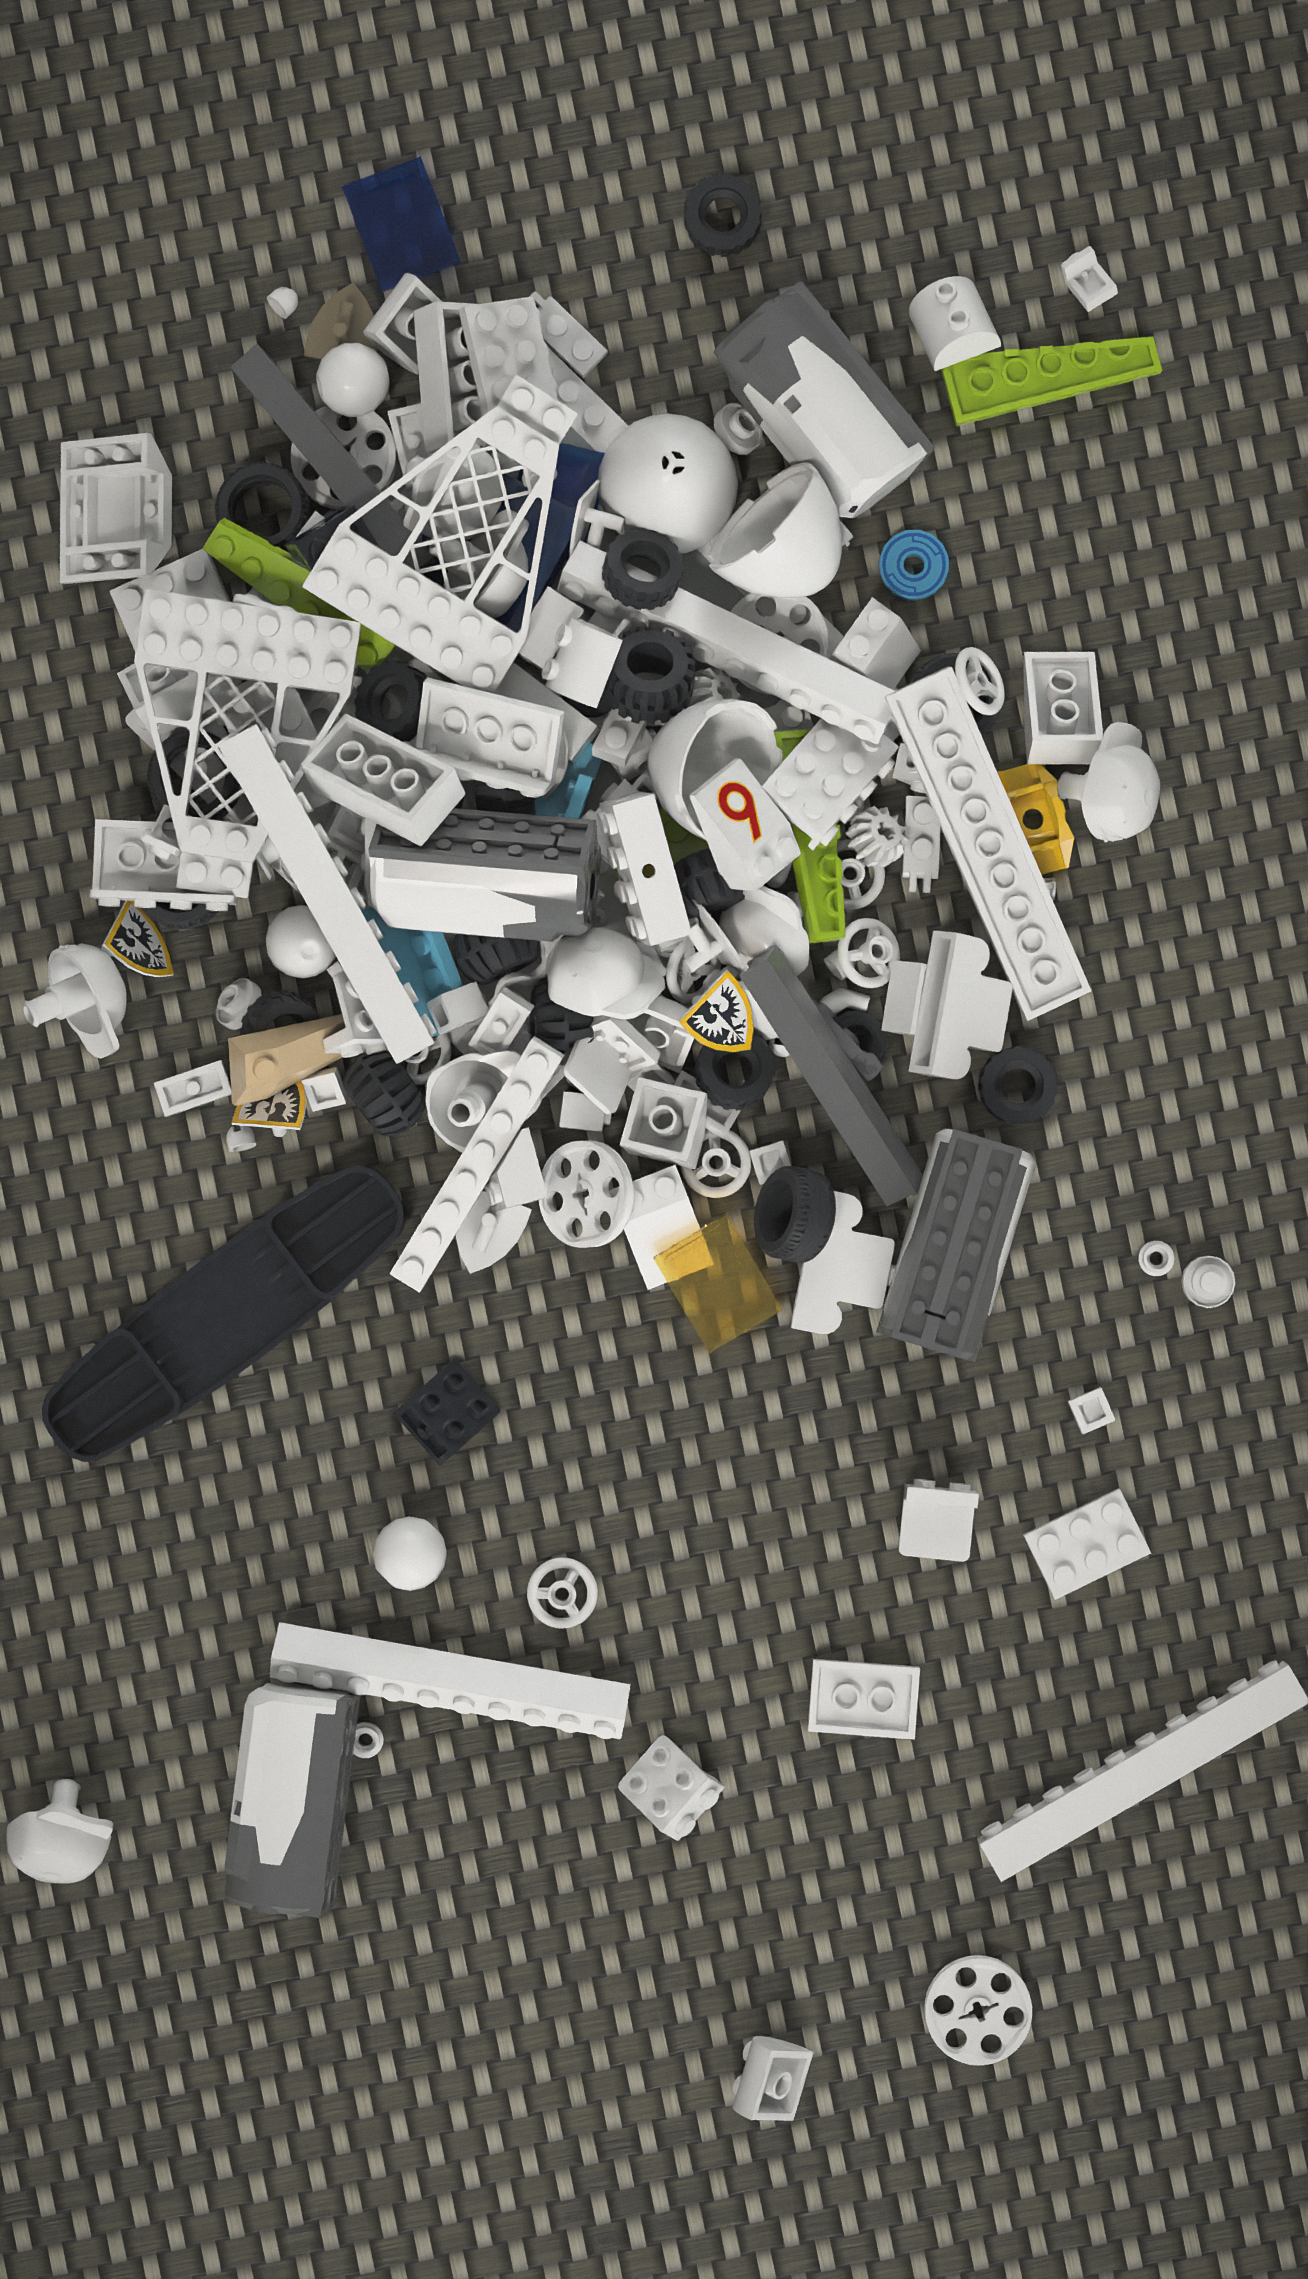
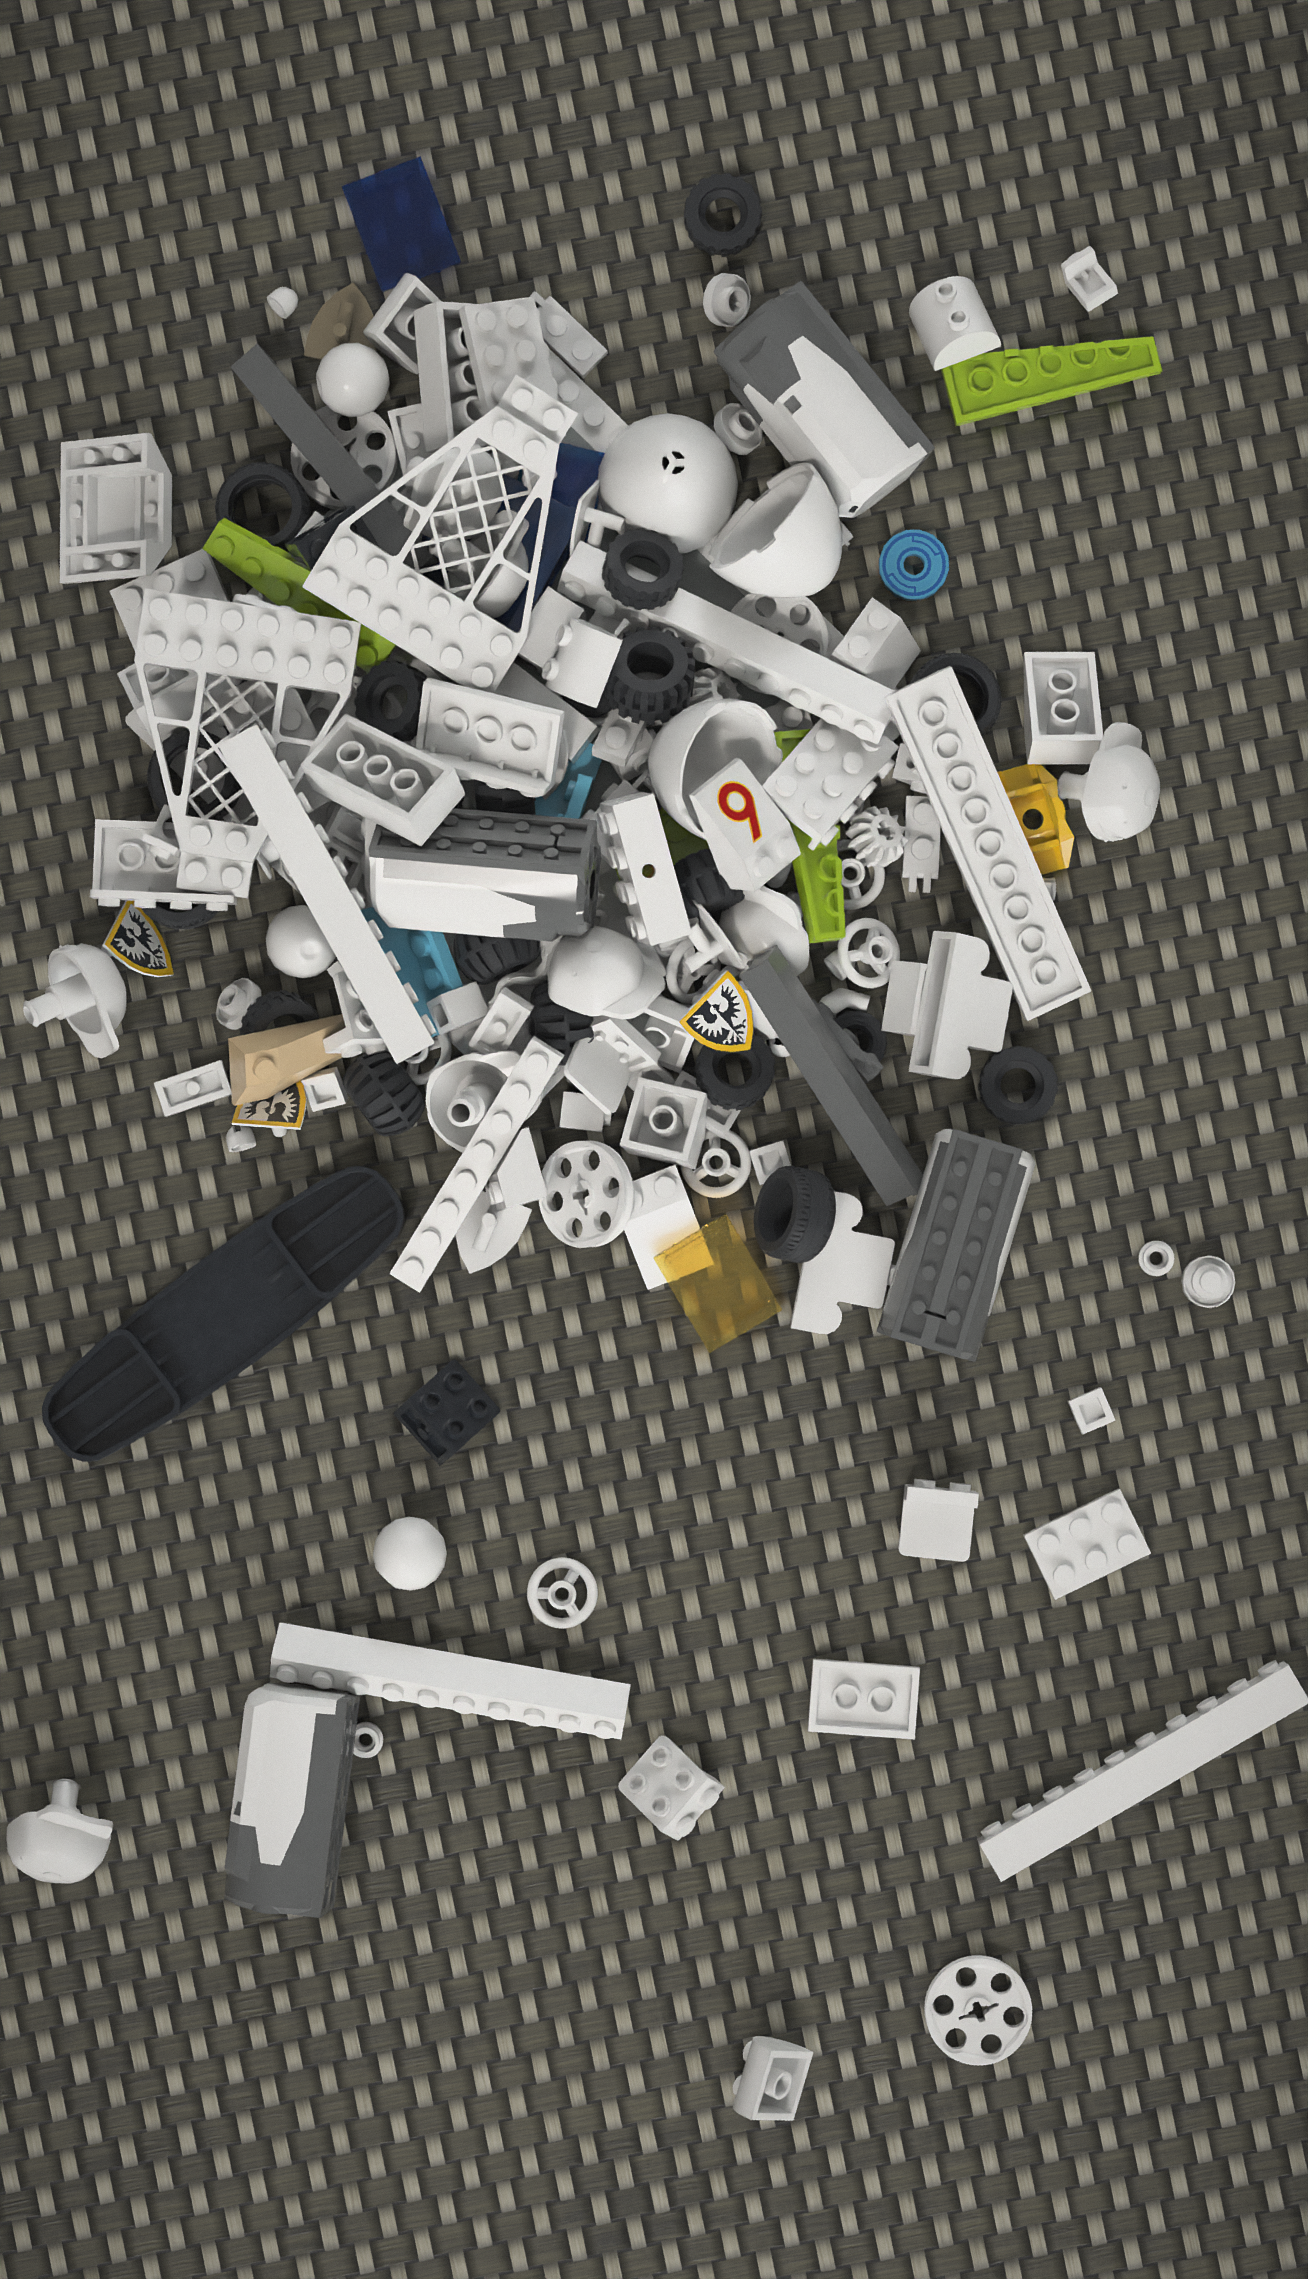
(726, 300): none -> white plate
(975, 683): white piece -> none

